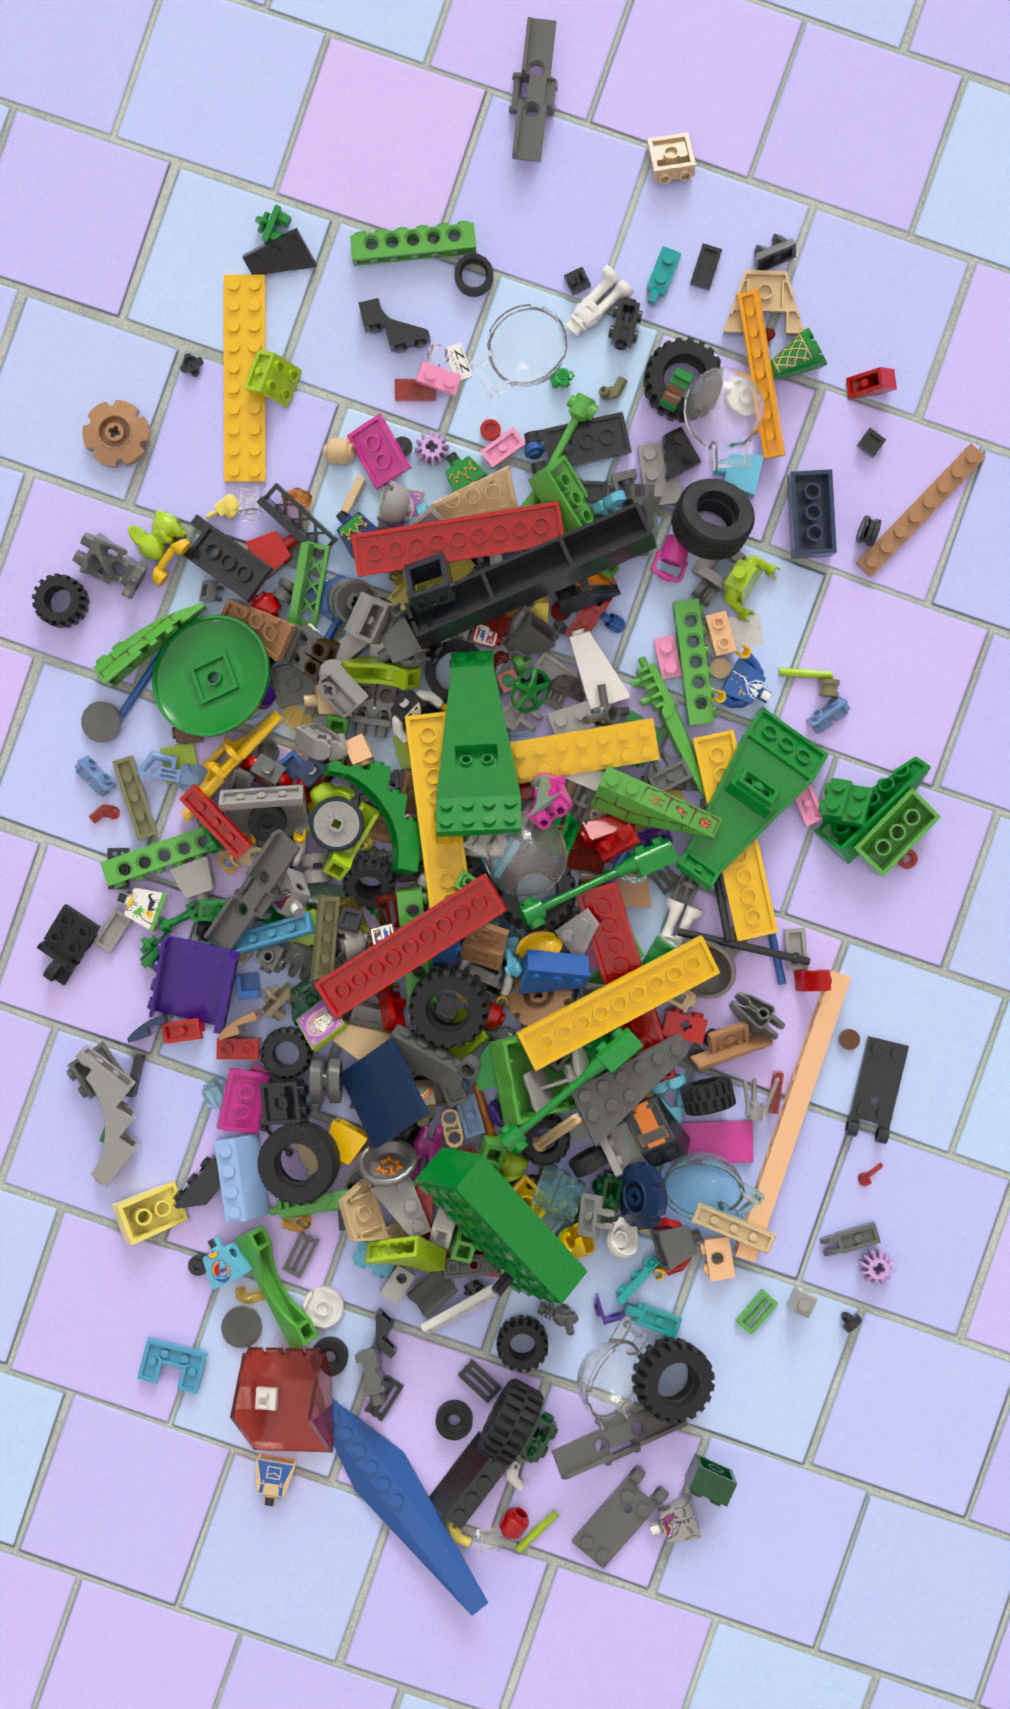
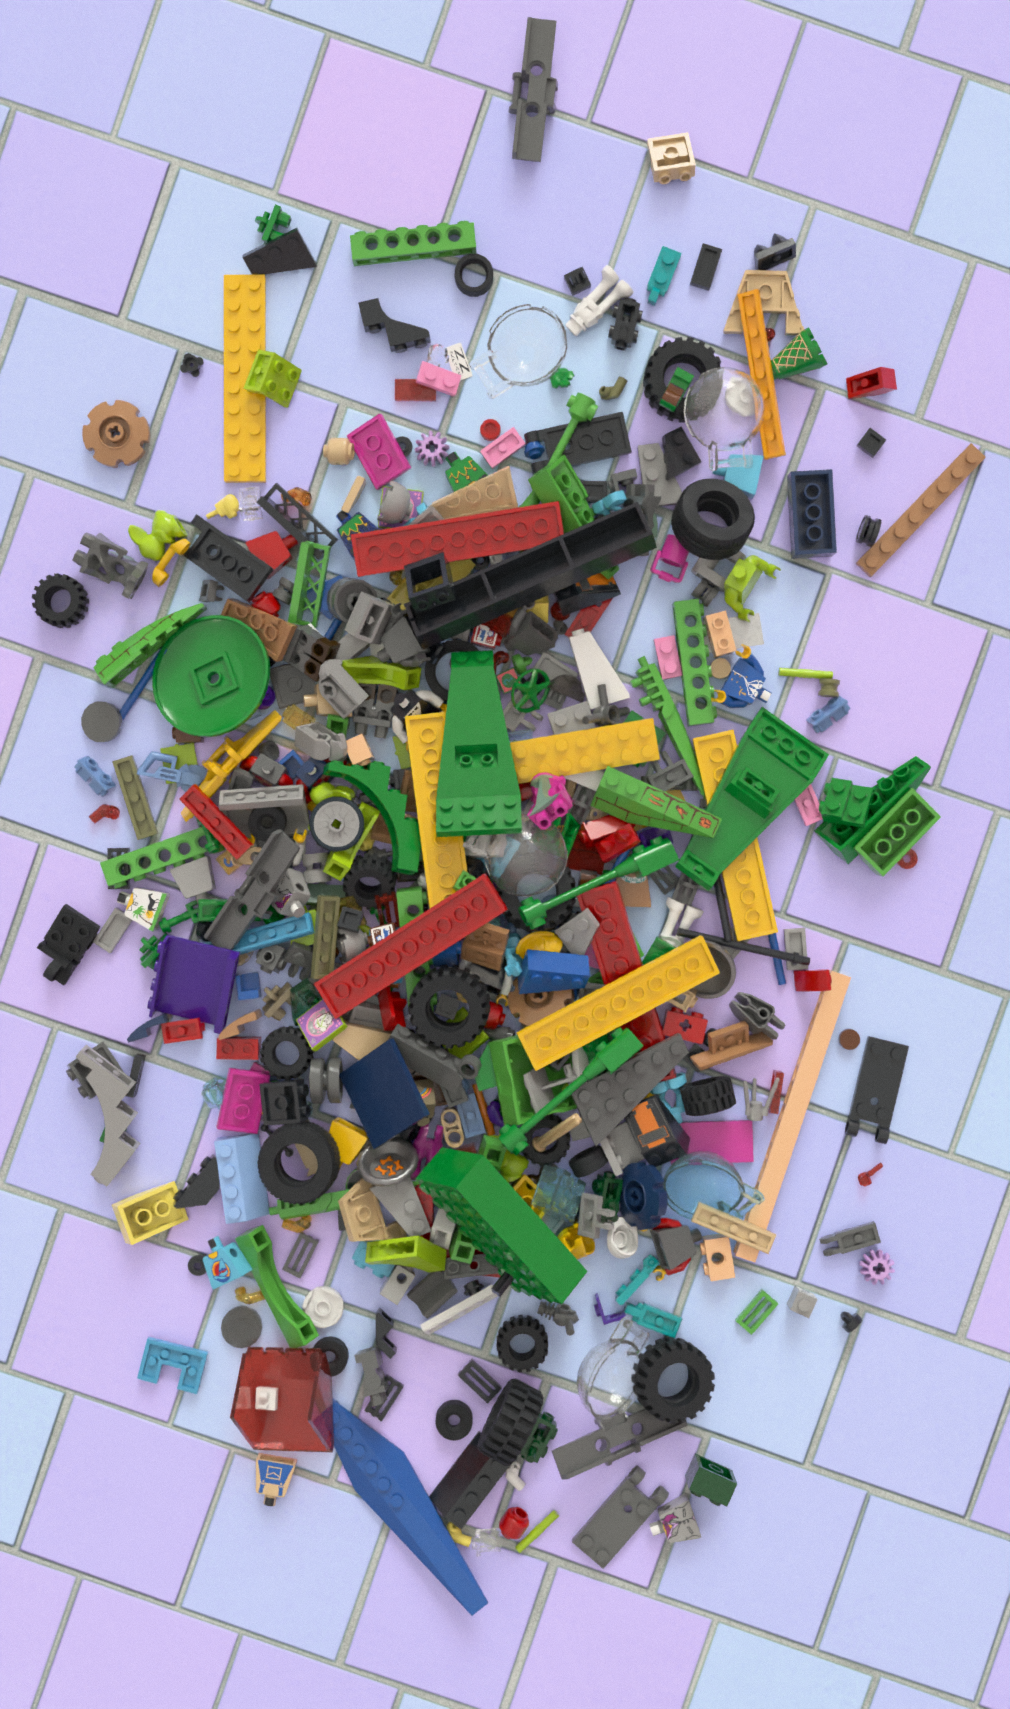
(613, 622): blue cylinder -> none

